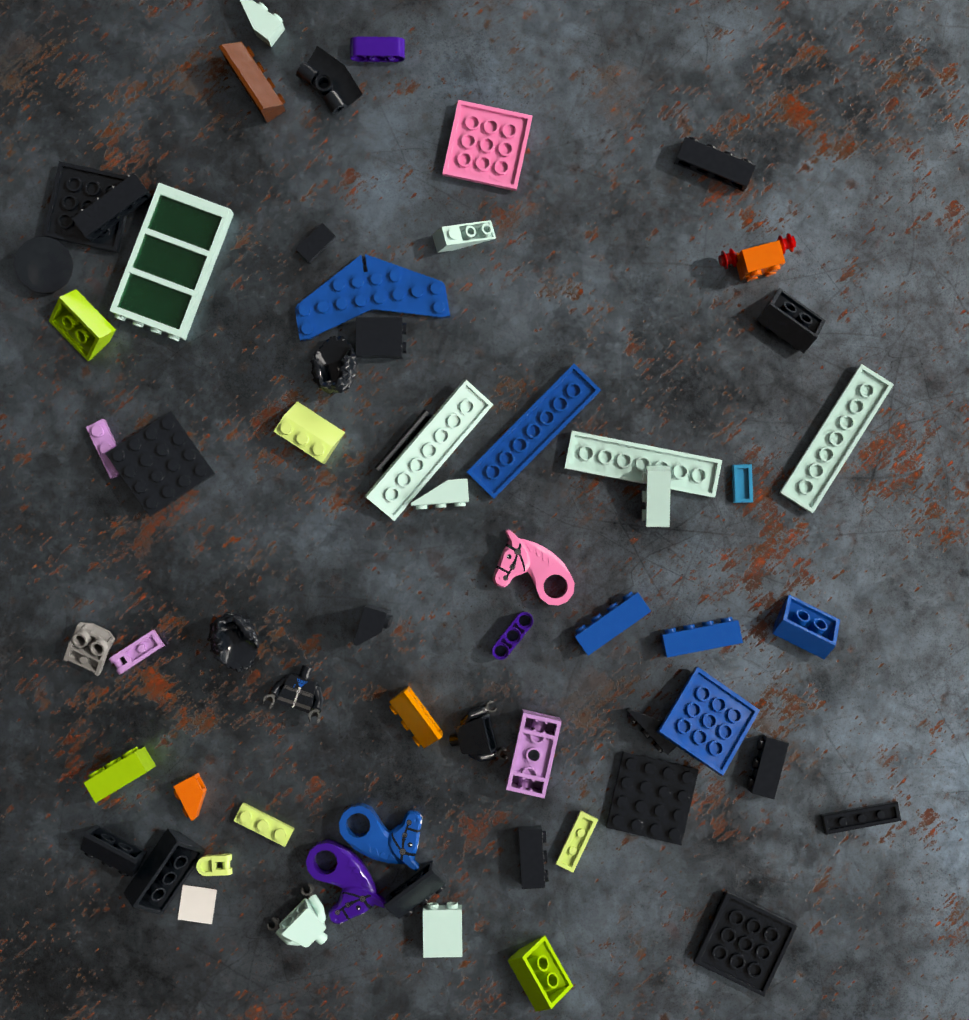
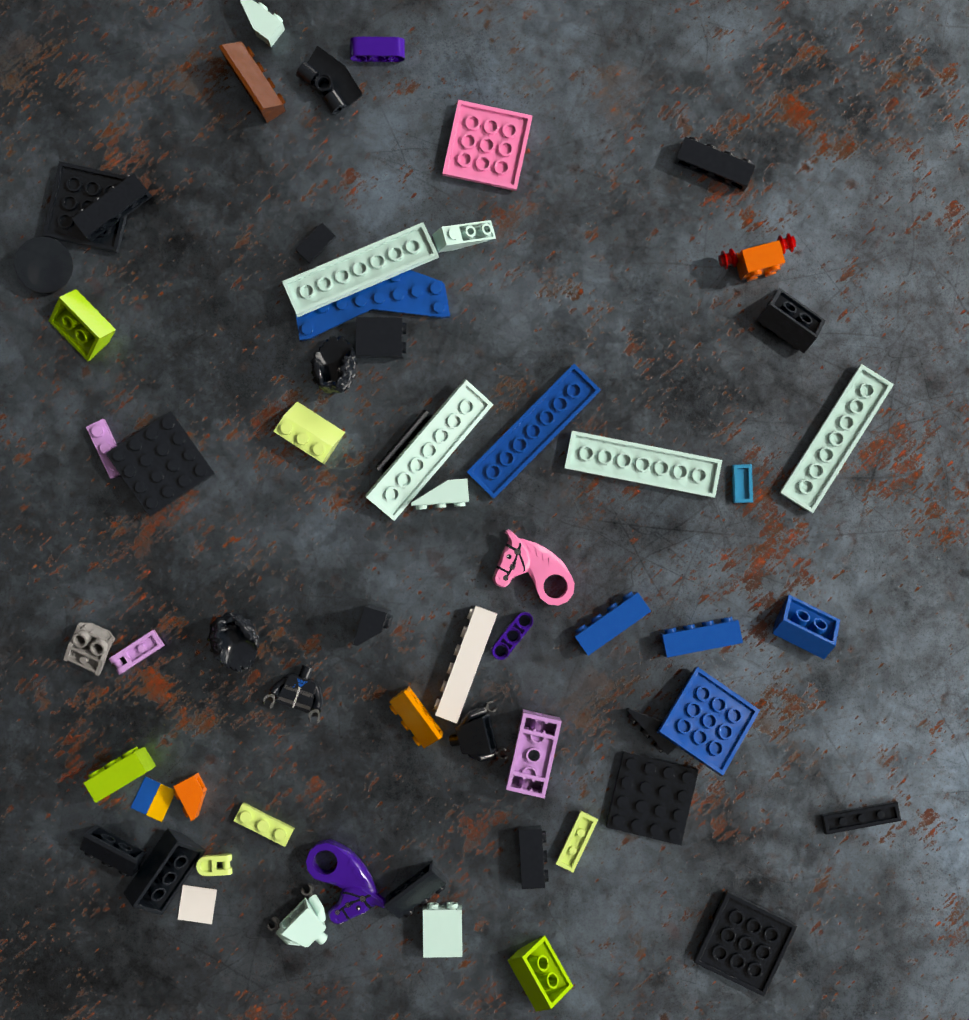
(153, 799): none -> sticker
(171, 262): clear green window -> none
(360, 269): none -> light aqua plate
(381, 844): blue animal -> none
(466, 663): none -> white brick
(656, 496): light aqua brick -> none
(767, 766): black brick -> none

